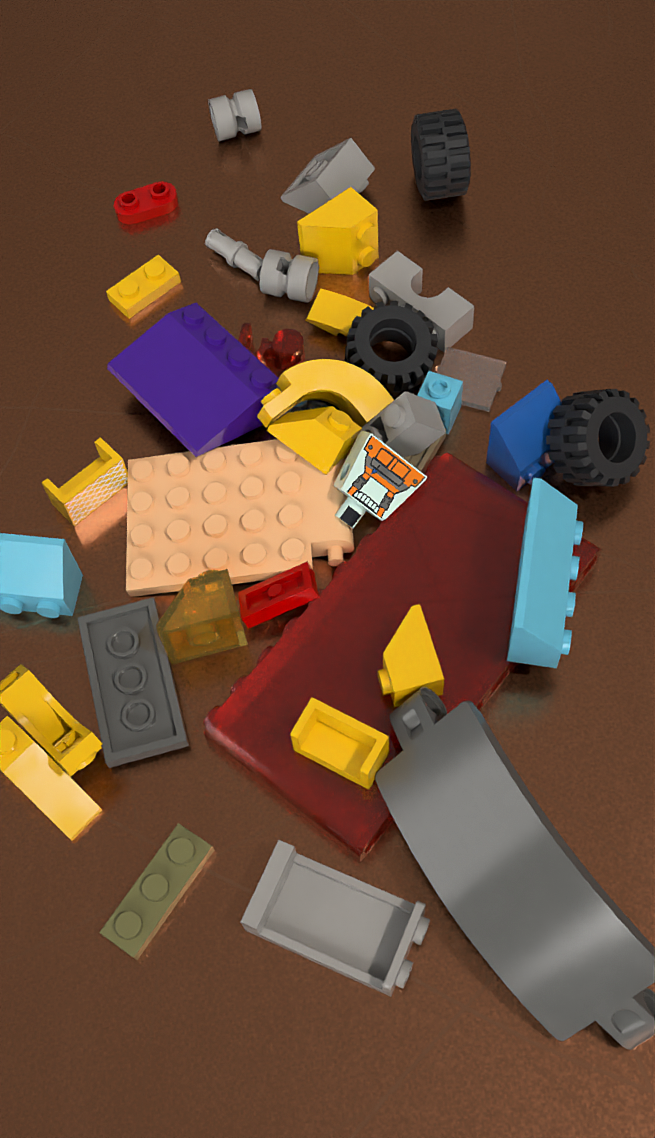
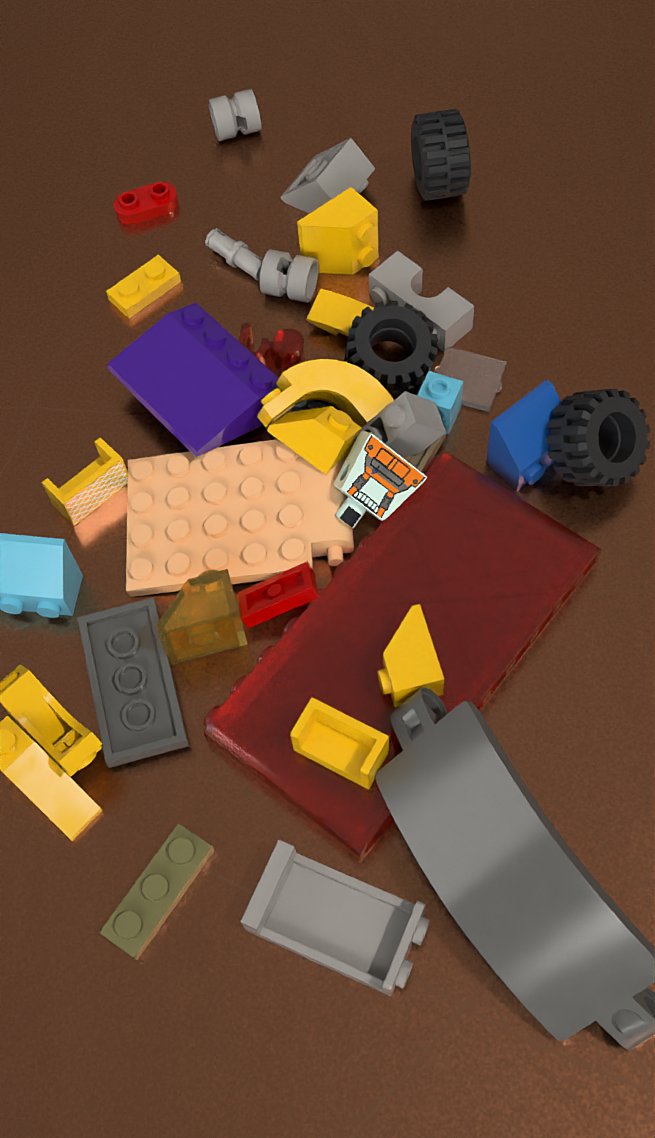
(544, 578): medium azure slope -> none

